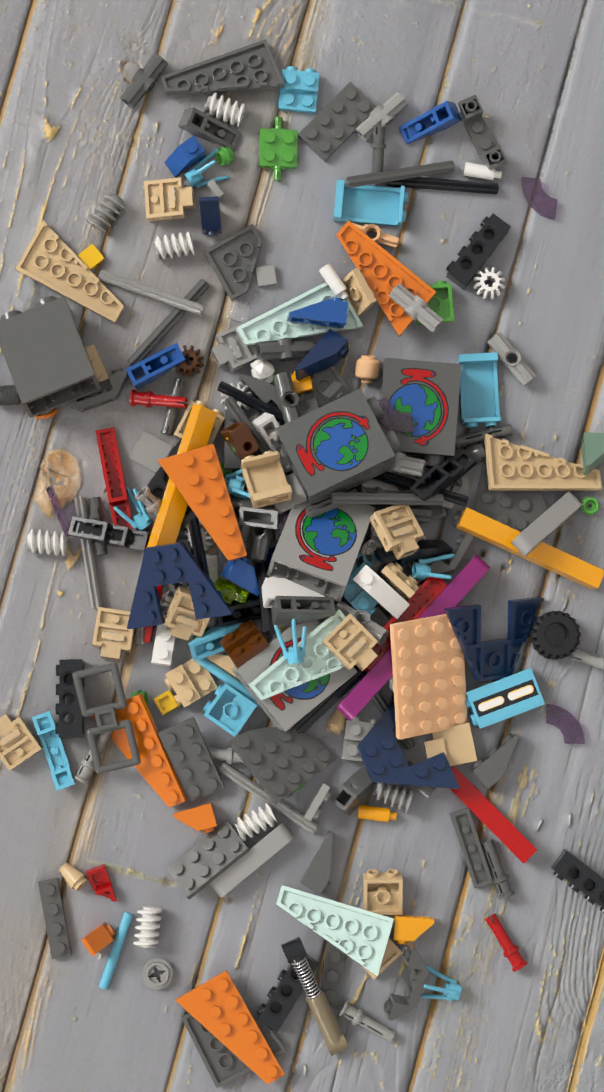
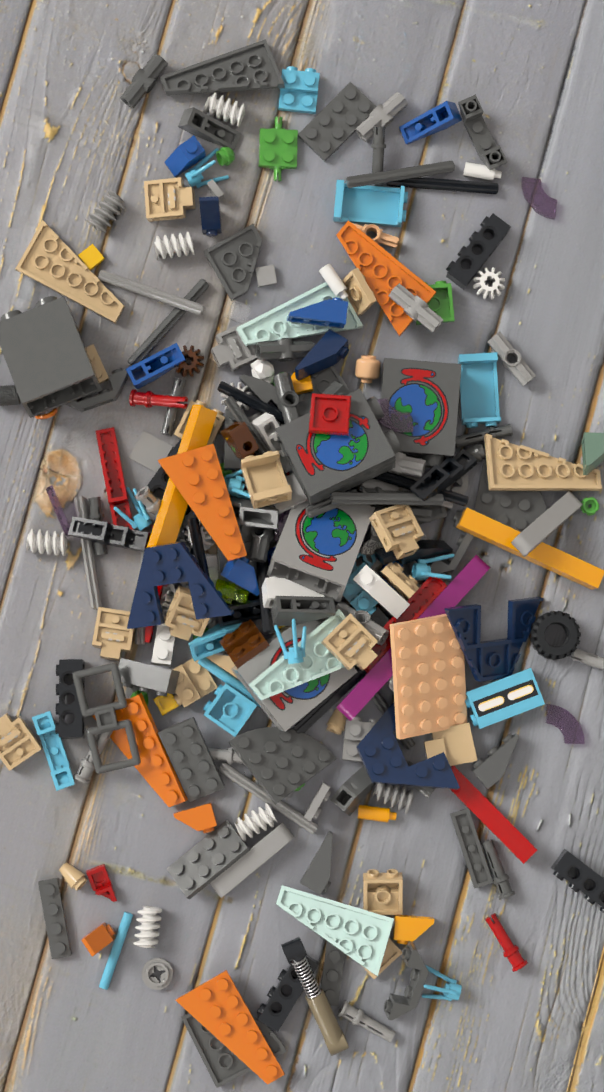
(148, 677): none -> brick
(330, 414): none -> red plate

